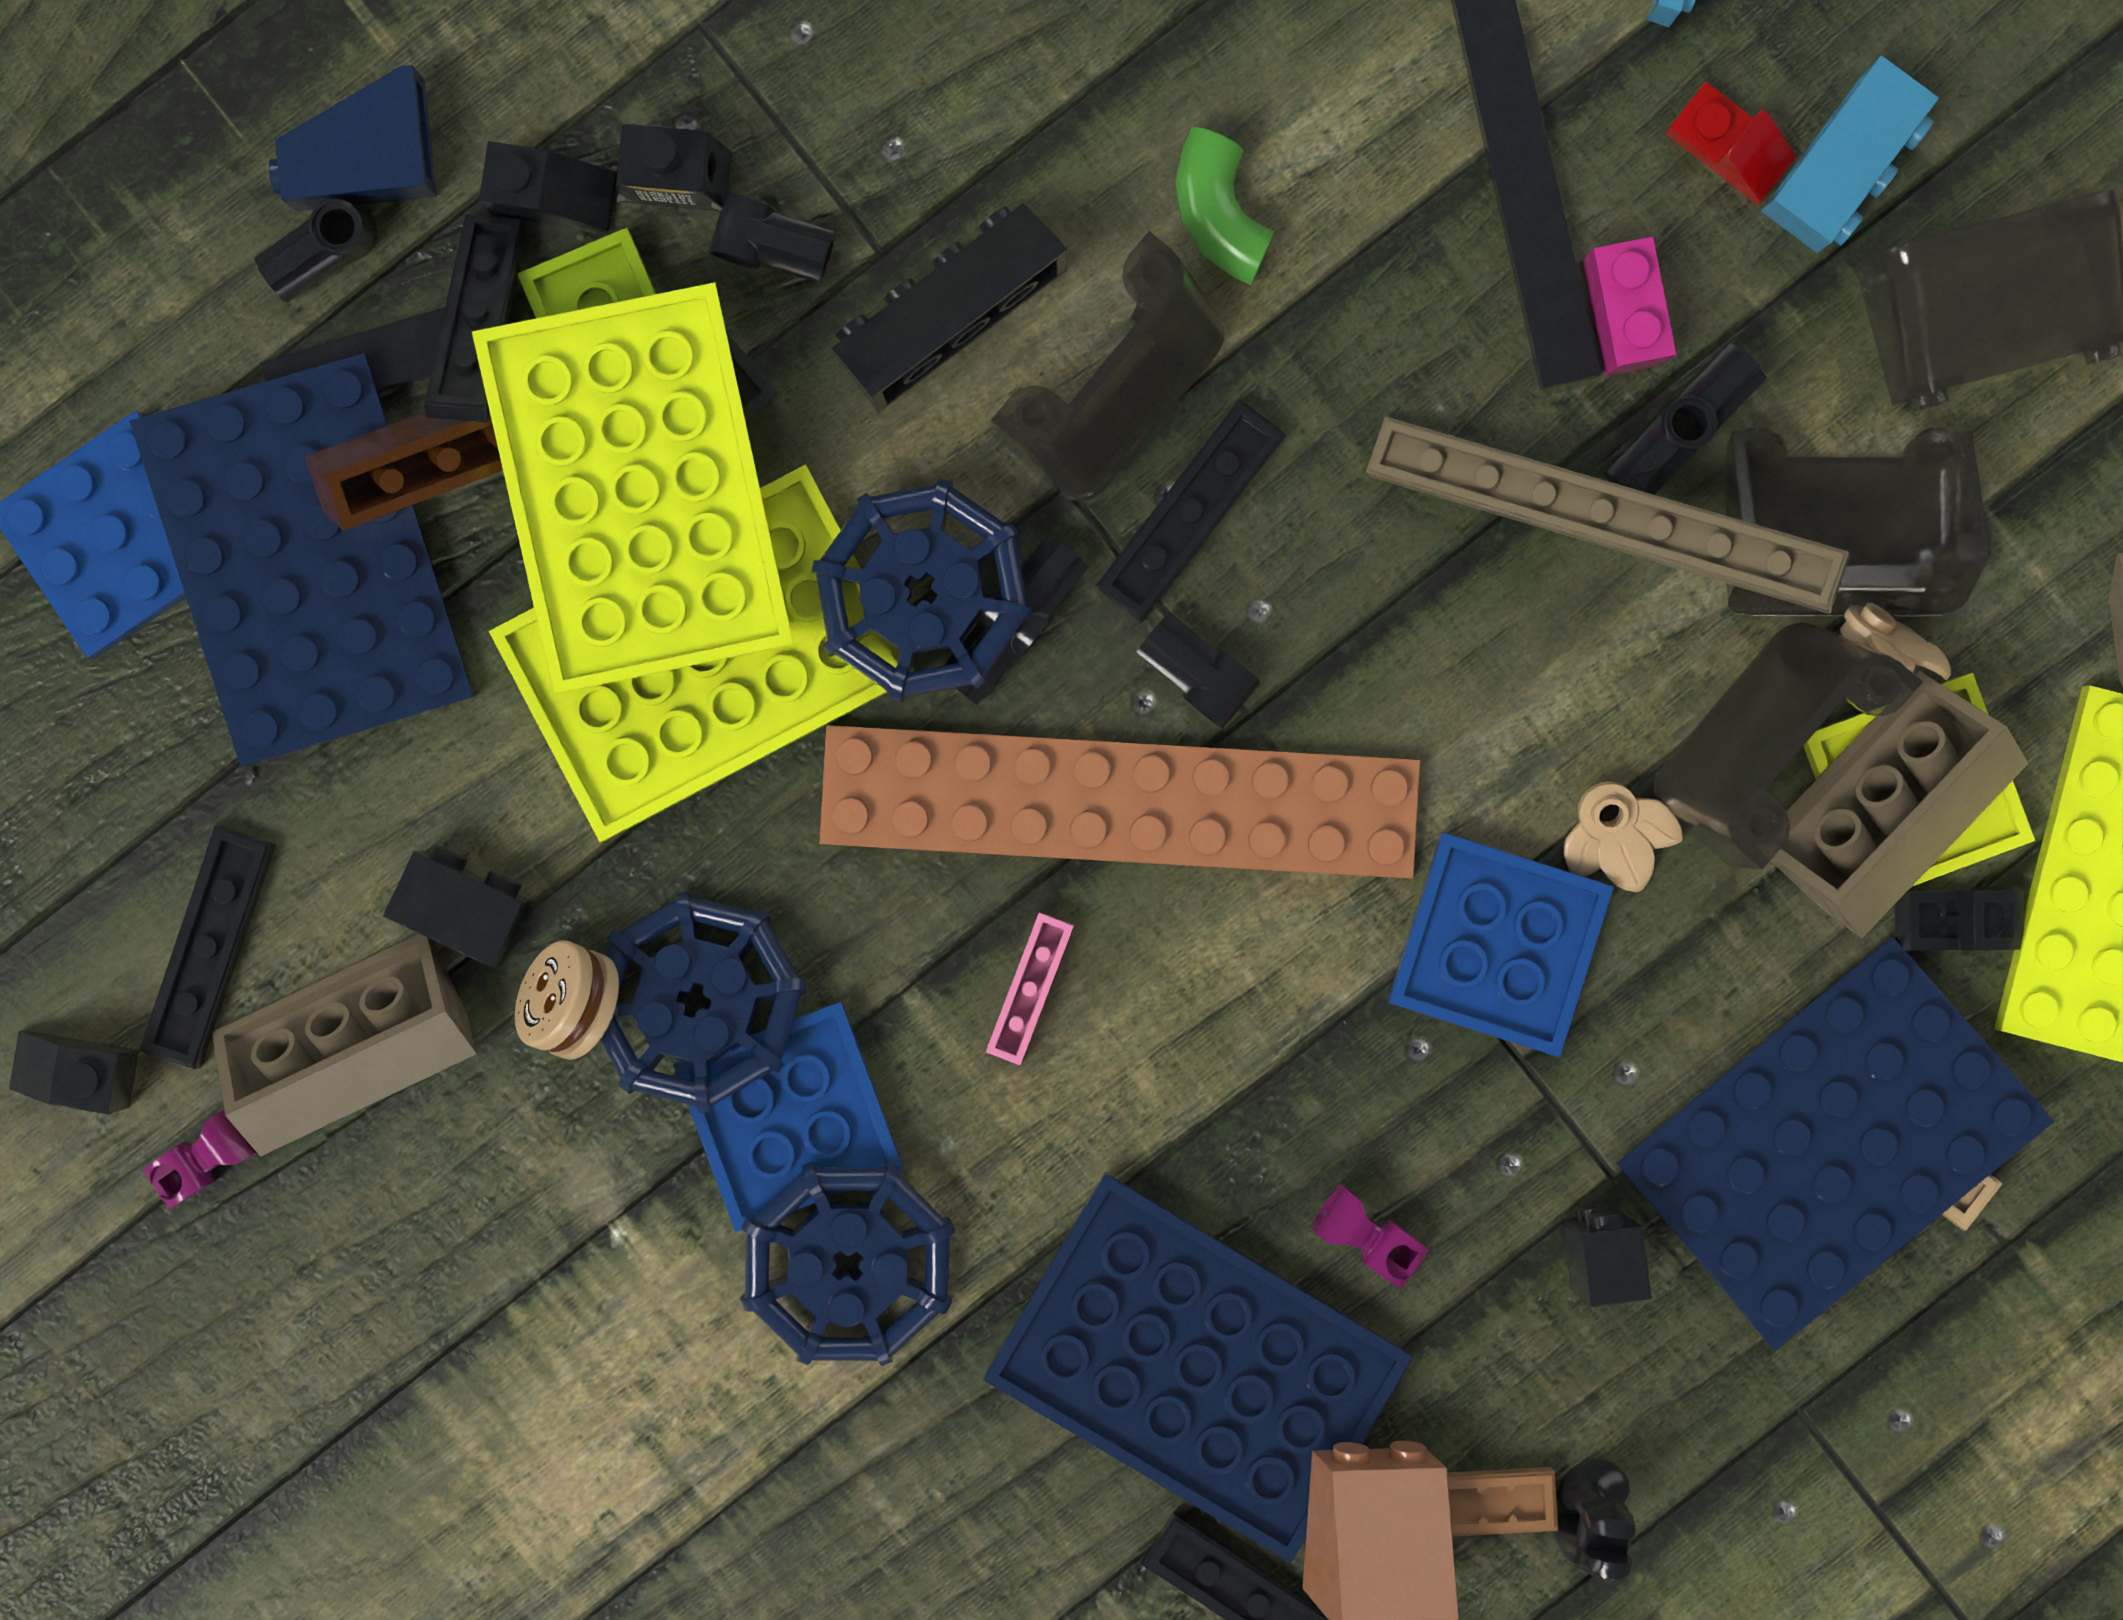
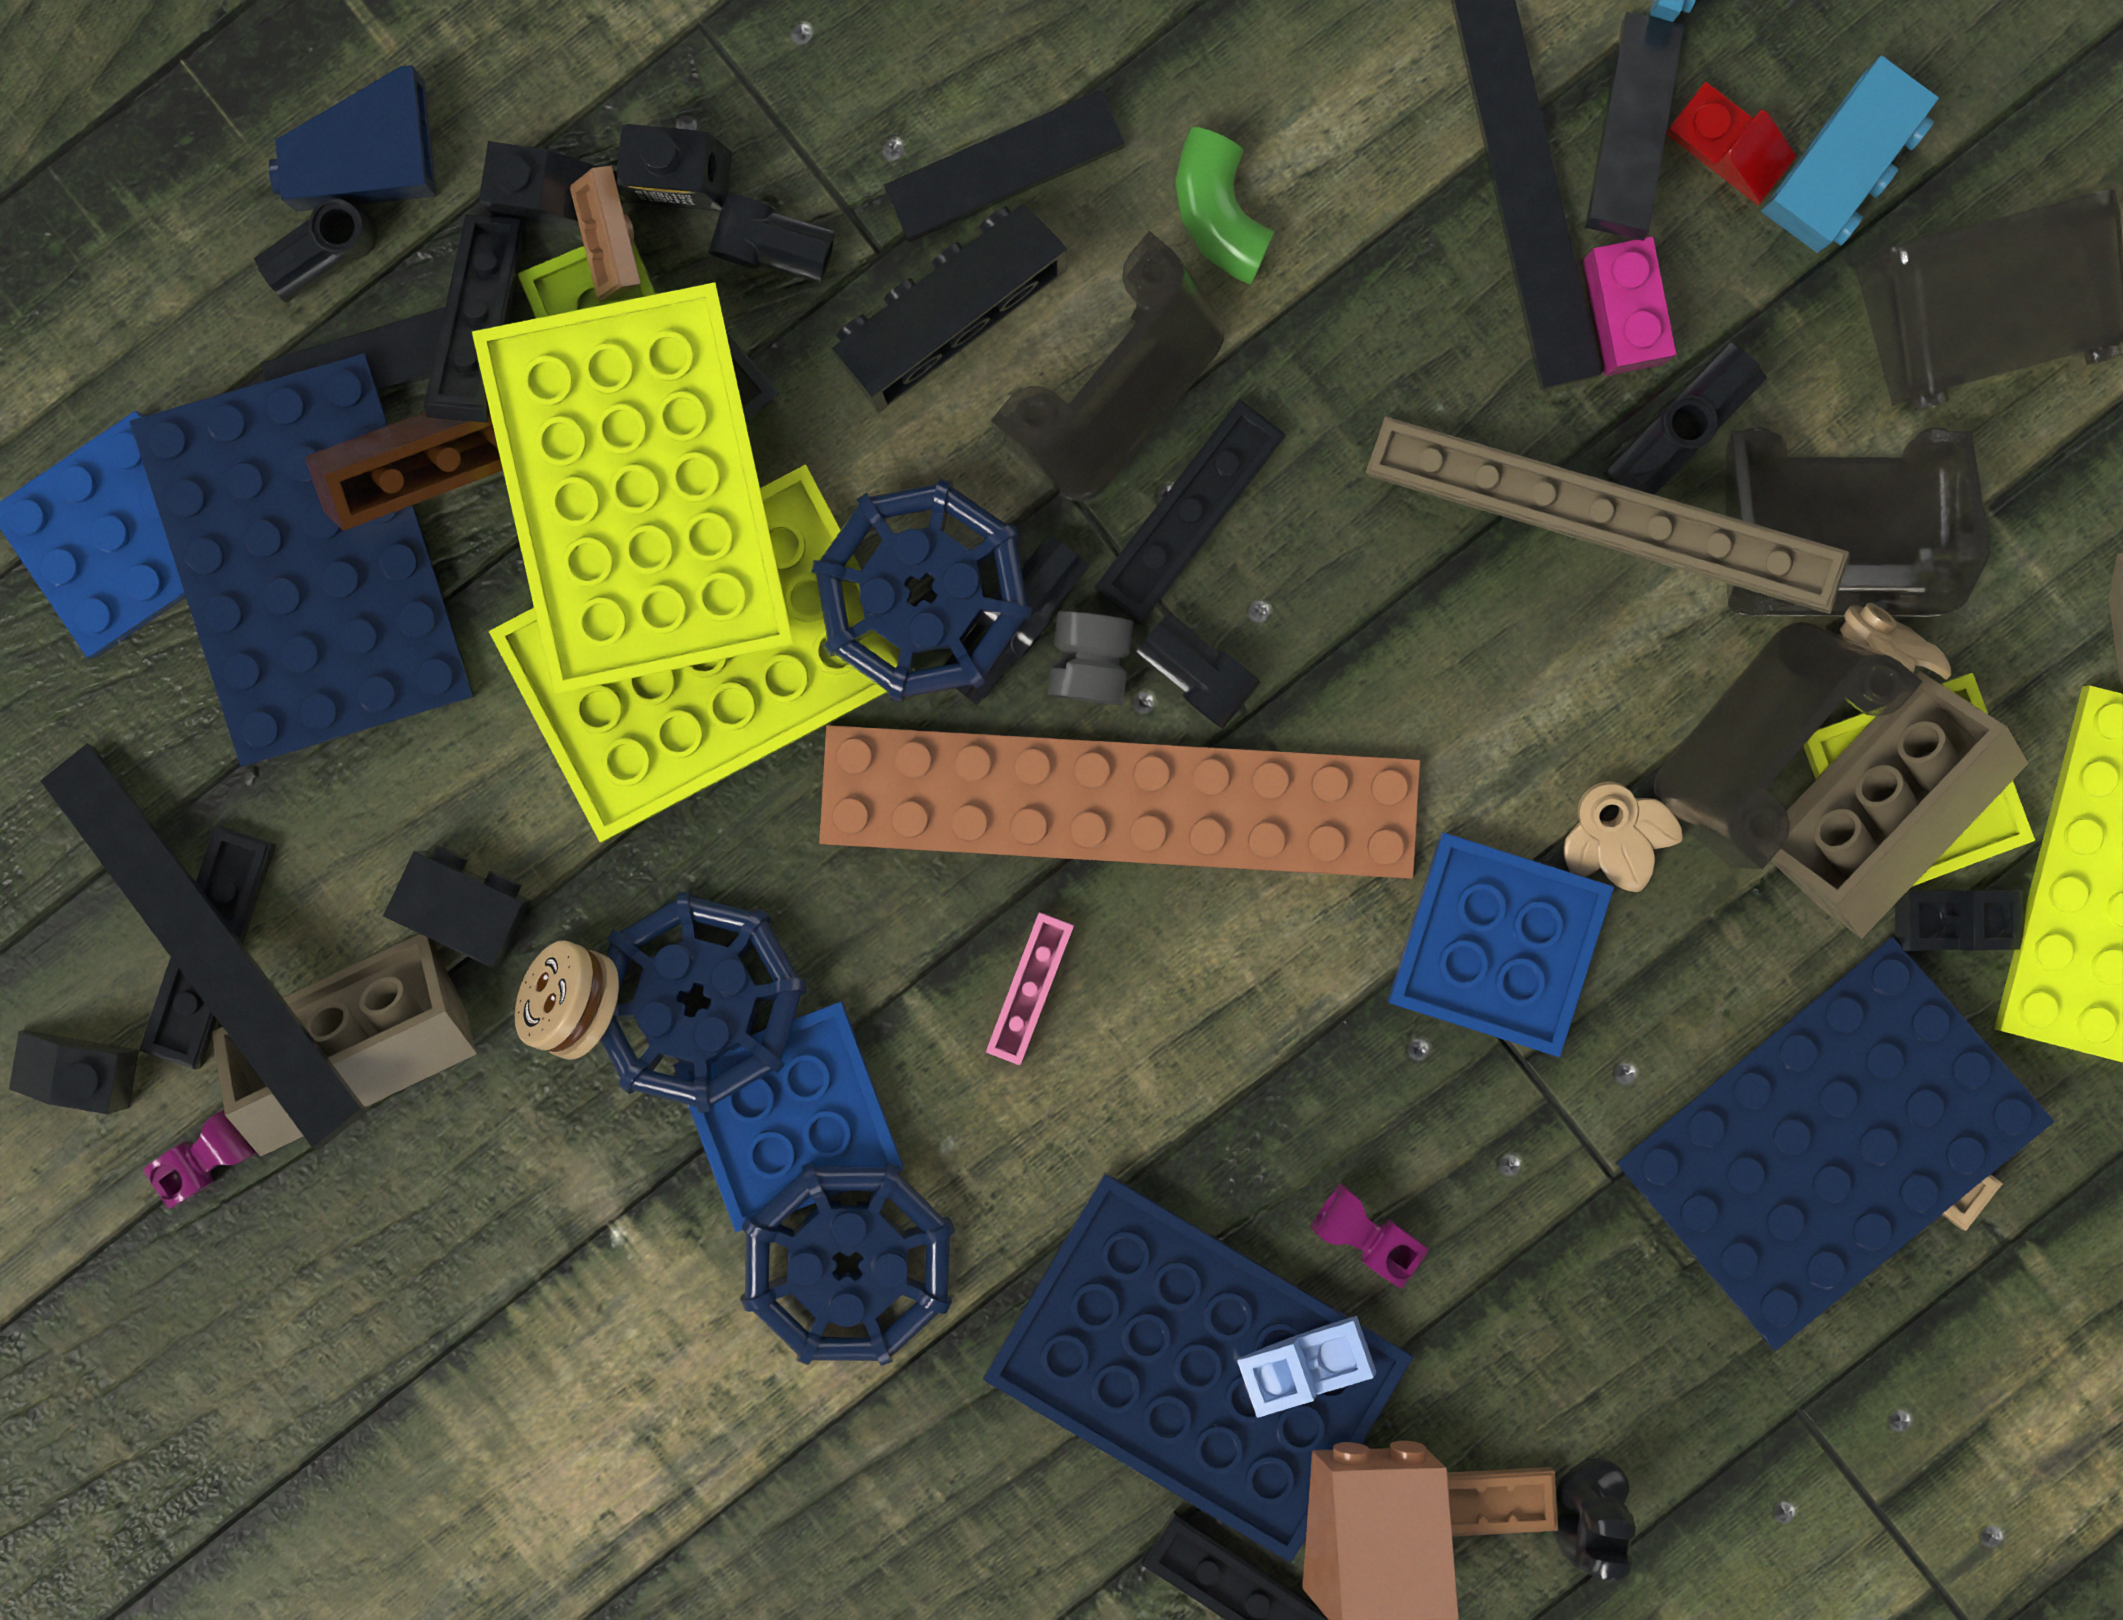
(204, 947): none -> black tile
(605, 233): none -> medium nougat plate
(1004, 165): none -> black tile
(1090, 657): none -> dark grey wheel
(1306, 1366): none -> light blue slope
(1606, 1256): black brick -> none
(1635, 126): none -> black tile

